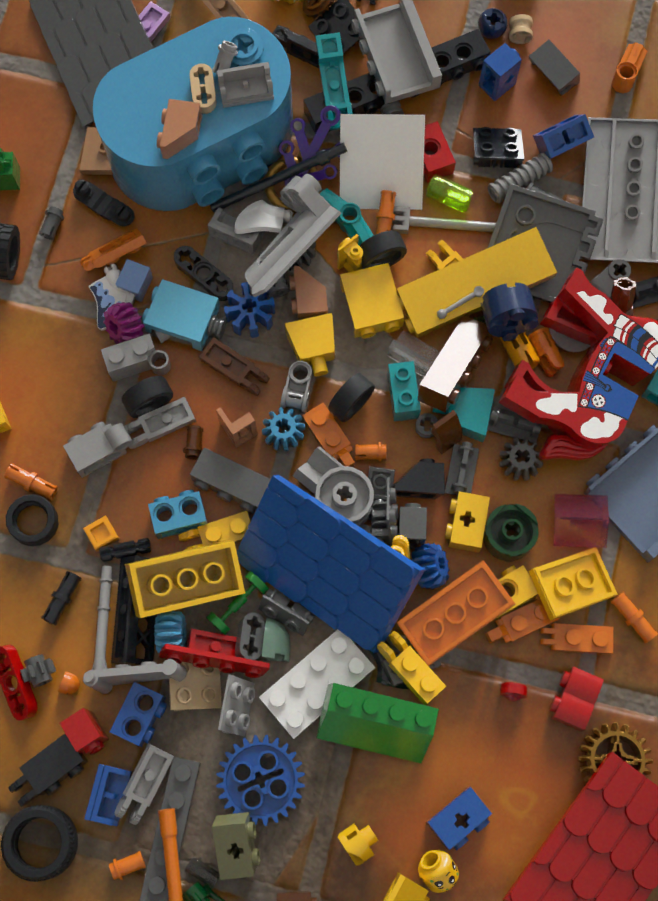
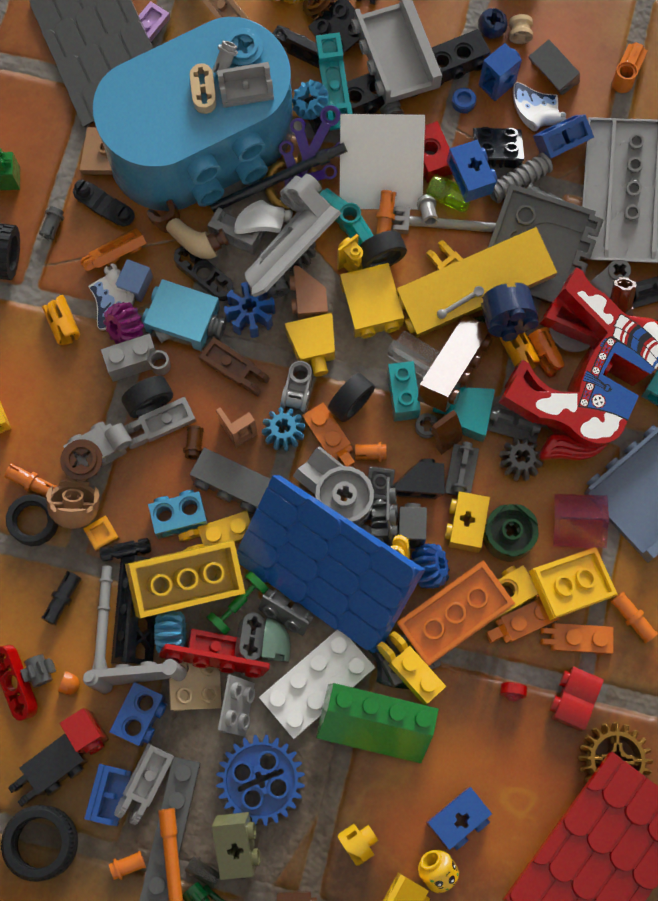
(61, 320): none -> light orange arm
(72, 503): none -> medium nougat cylinder
(81, 447): none -> reddish brown gear
(180, 128): nougat slope -> none
(195, 242): none -> piece
(315, 106): none -> dark azure gear
(426, 205): none -> light grey pin
(464, 100): none -> blue tile
(471, 170): none -> blue brick
(536, 108): none -> white arm

